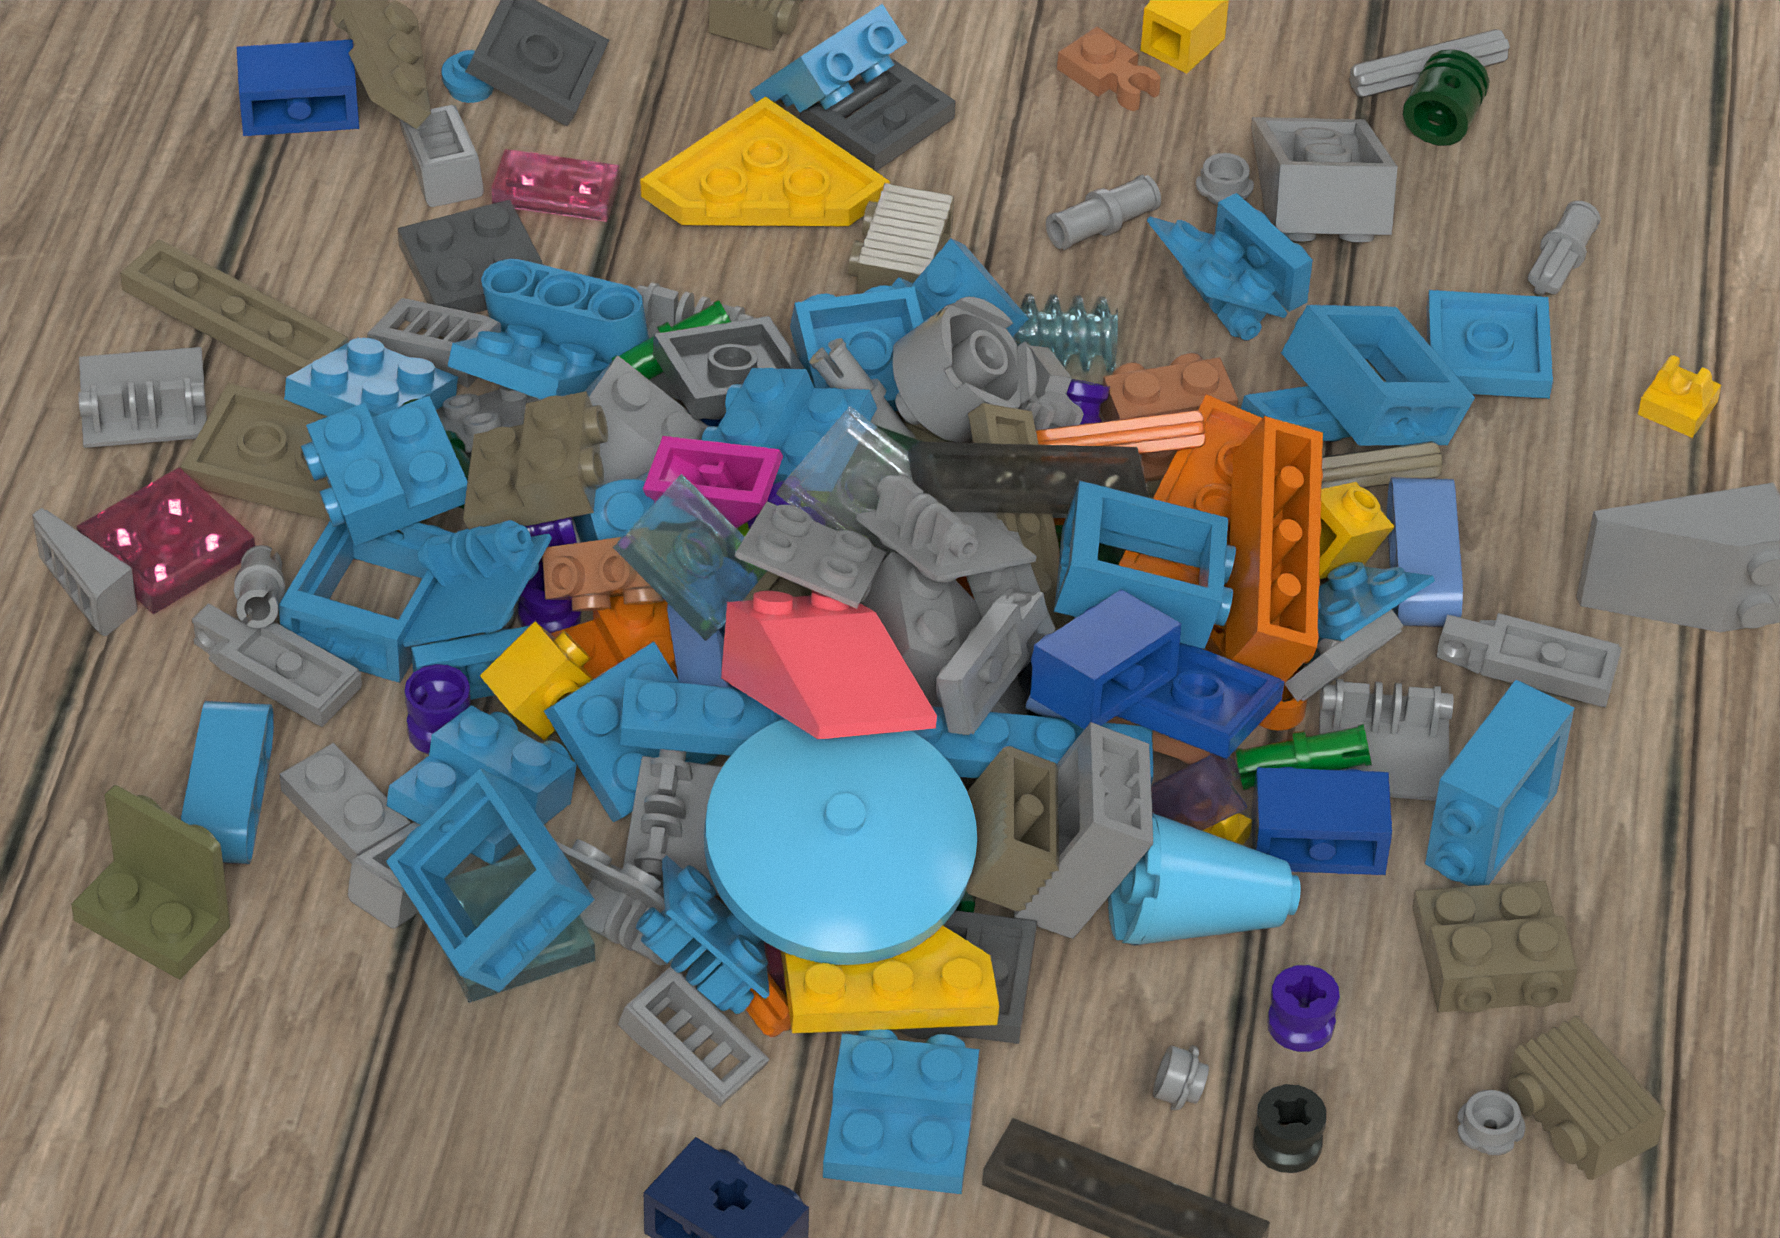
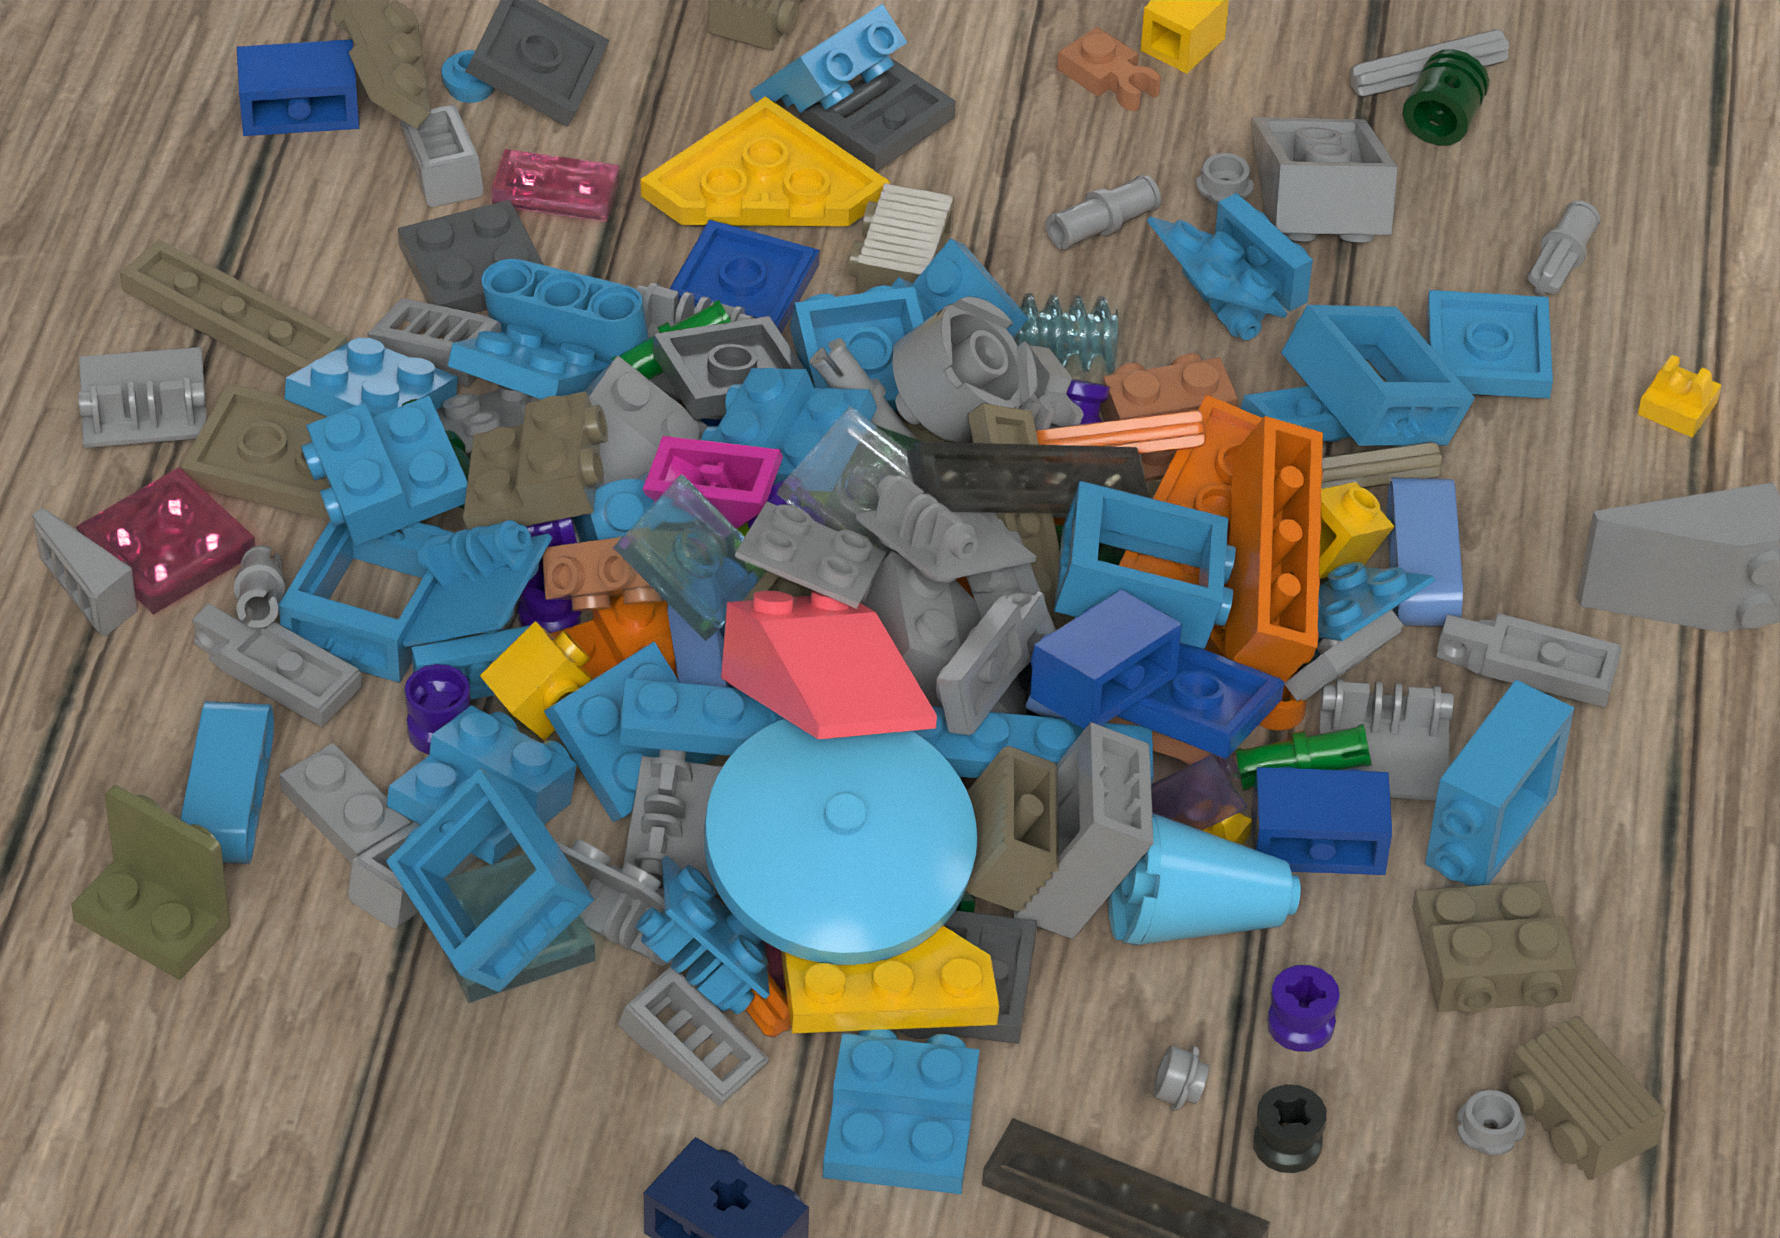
(747, 271): none -> blue tile

